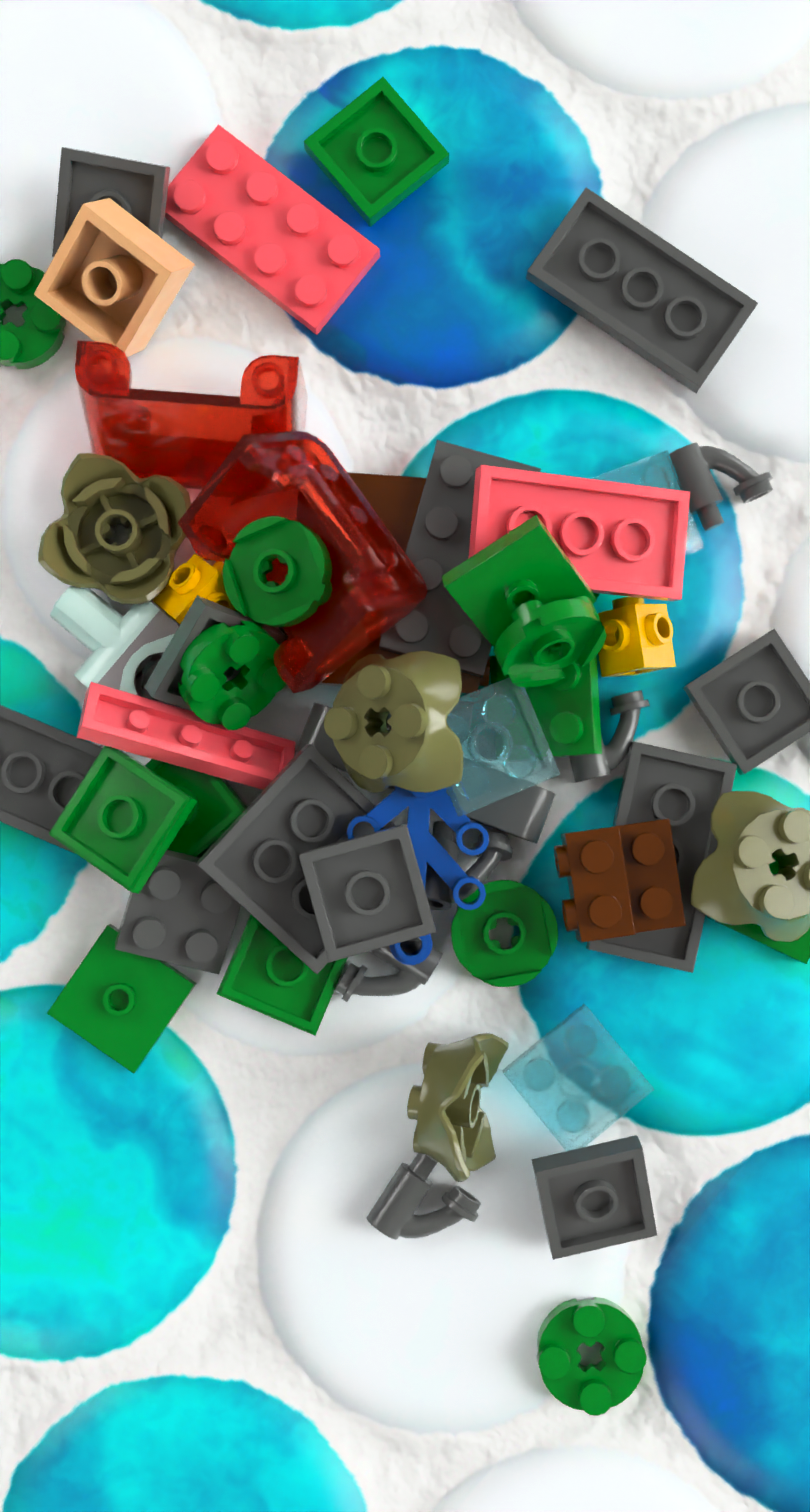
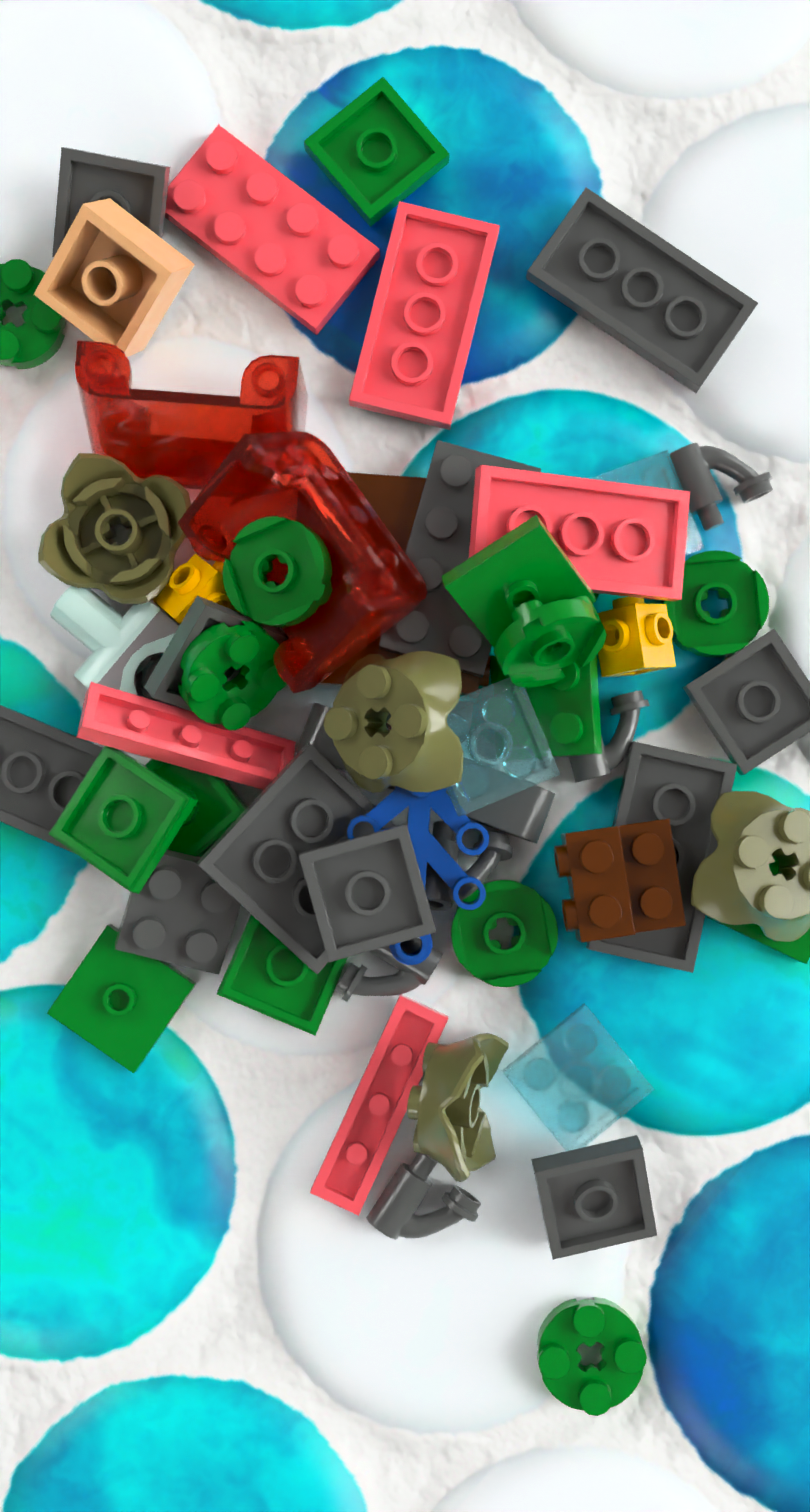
(378, 1105): none -> coral plate
(424, 315): none -> coral plate
(737, 624): none -> green plate

